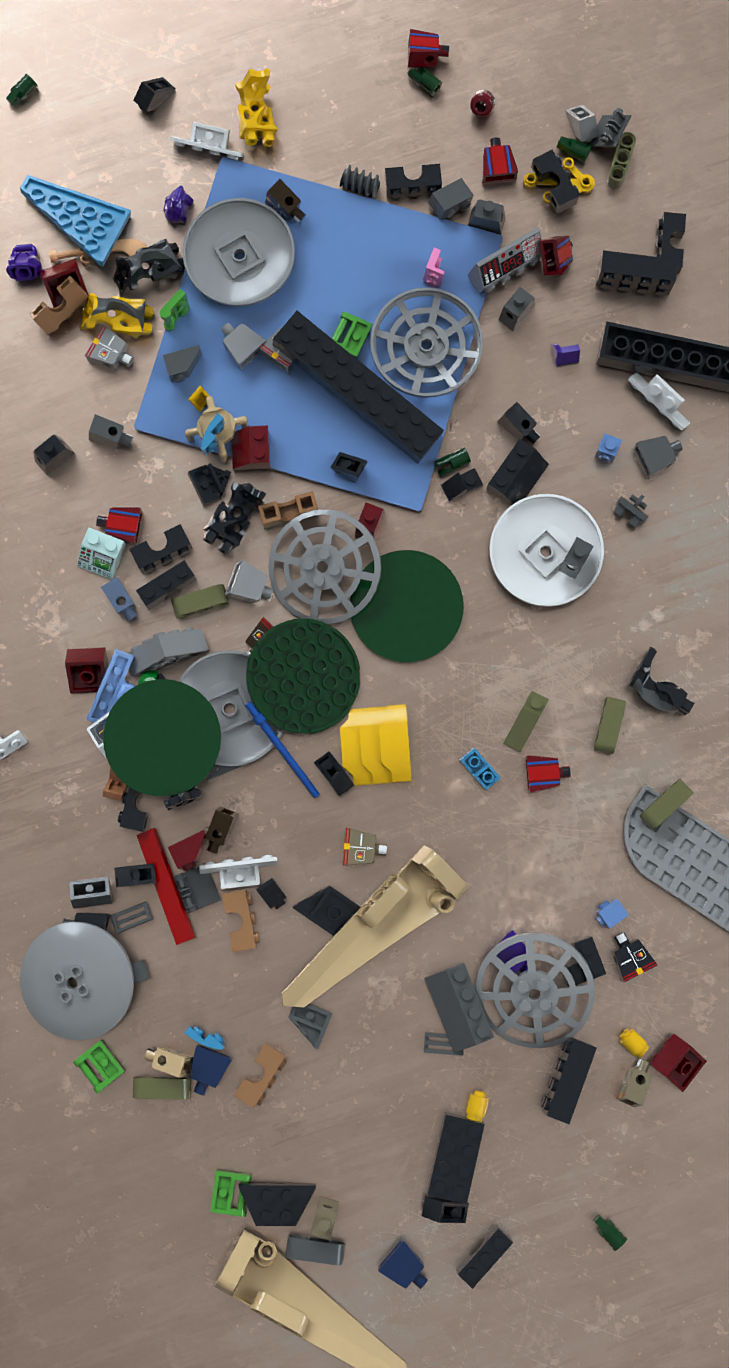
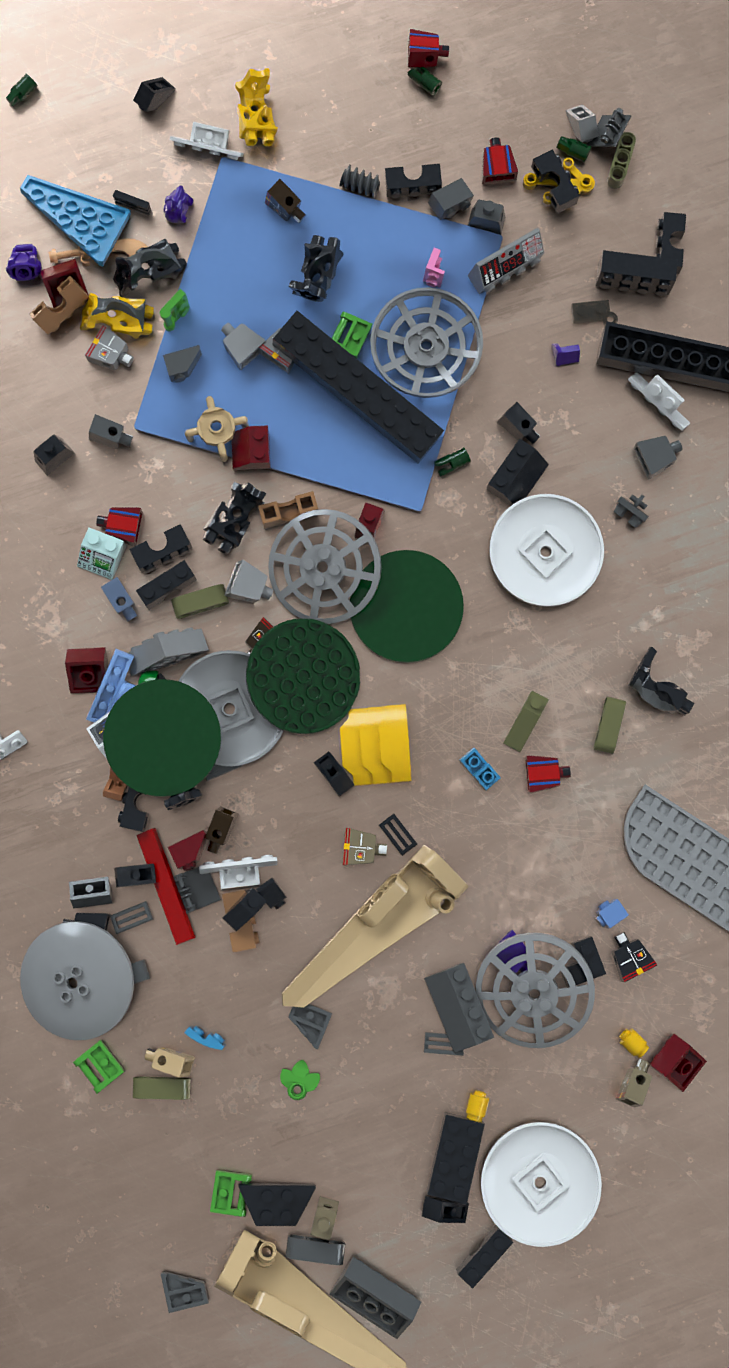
(132, 202): none -> black tile
(183, 1292): none -> dark grey wing
(198, 398): yellow slope -> none
(208, 1068): dark blue torso -> none
(209, 440): dark azure slope -> none
(209, 483): black slope -> none
(233, 228): light grey dish -> none
(244, 909): none -> black slope
(252, 1091): medium nougat arch -> none
(259, 720): blue bar -> none
(299, 1077): none -> bright green plate
(324, 263): none -> black hips
(328, 909): black wing -> none
(349, 465): black slope -> none
(375, 1298): none -> dark grey slope
(403, 1266): dark blue torso -> none
(407, 847): none -> black tile
(461, 484): black slope -> none
(477, 103): dark red head -> none
(518, 307): dark grey torso -> none
(547, 1213): none -> white dish
(556, 254): dark red torso -> none
(568, 1080): black brick -> none
(576, 557): dark grey torso -> none
(592, 312): none -> clear smoke hinge
(608, 448): medium blue brick -> none
(610, 1232): dark green hinge -> none
(666, 804): olive beam -> none

